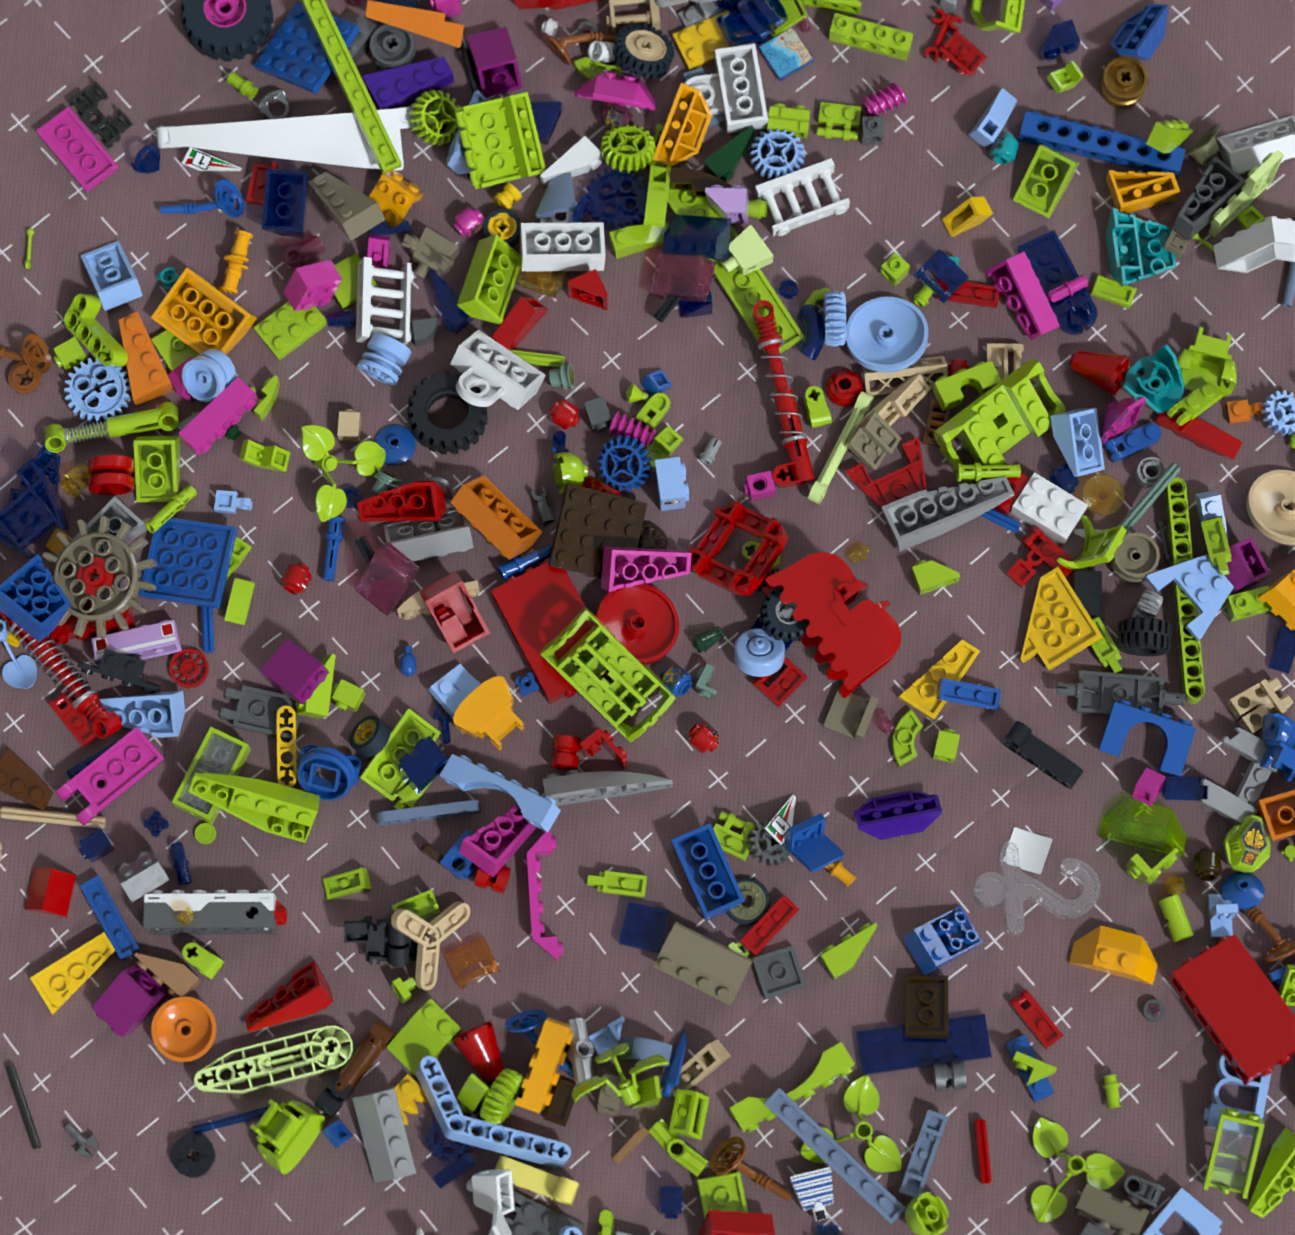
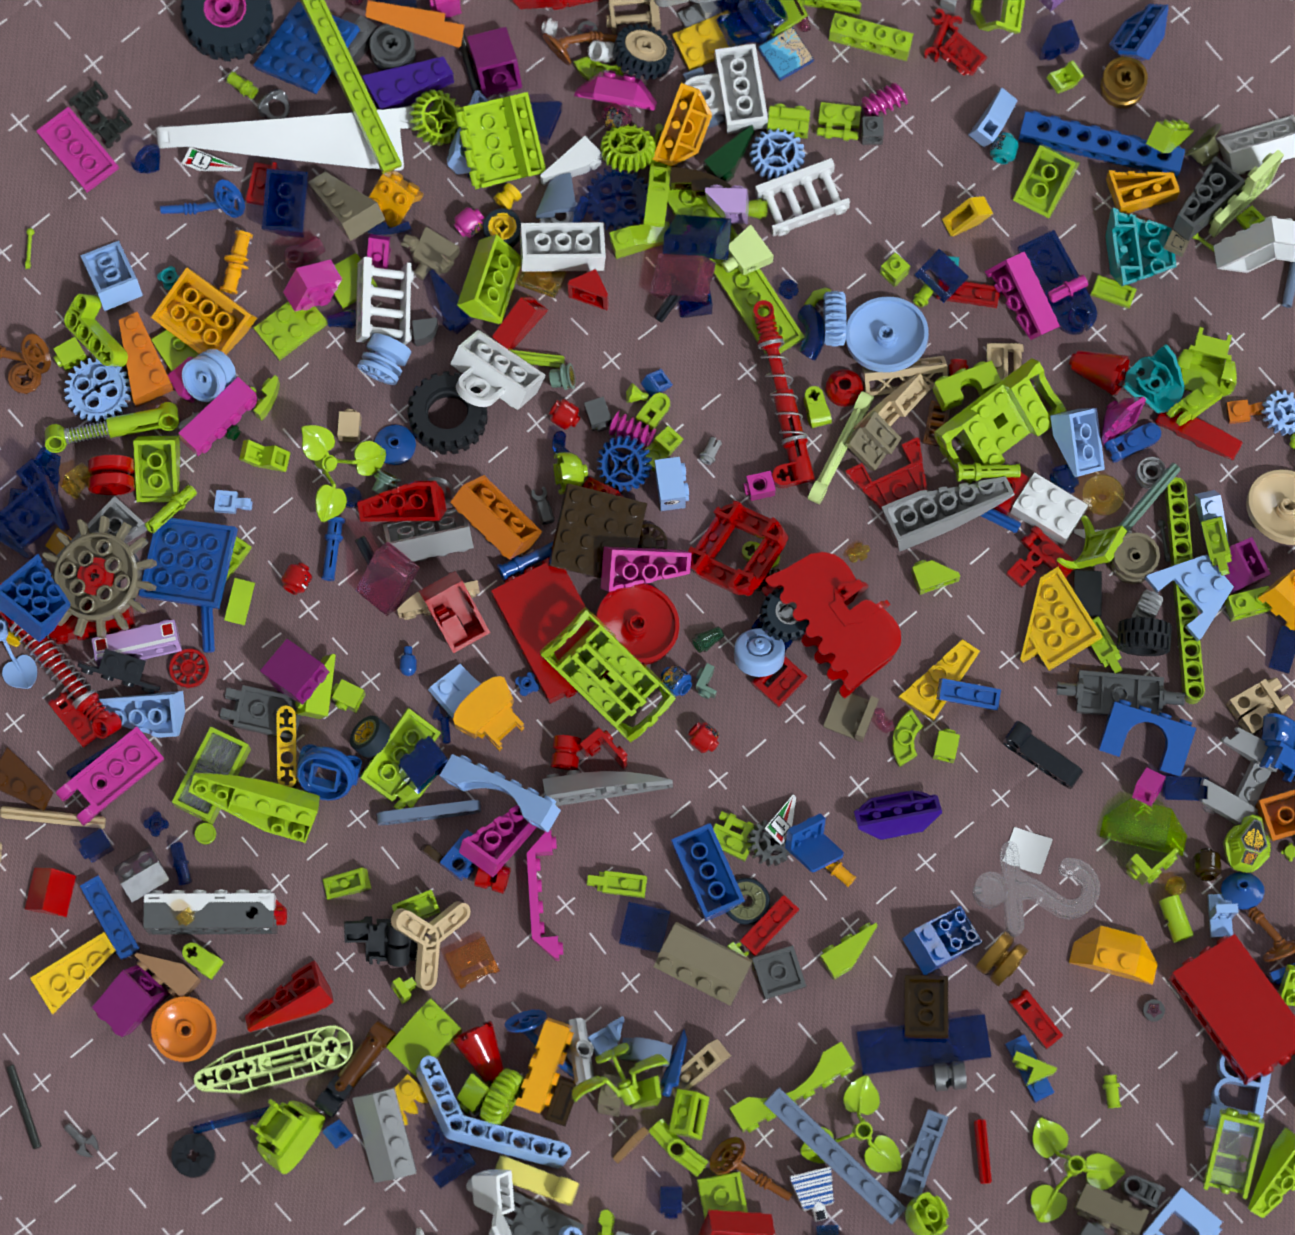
(1002, 959): none -> pearl gold wheel

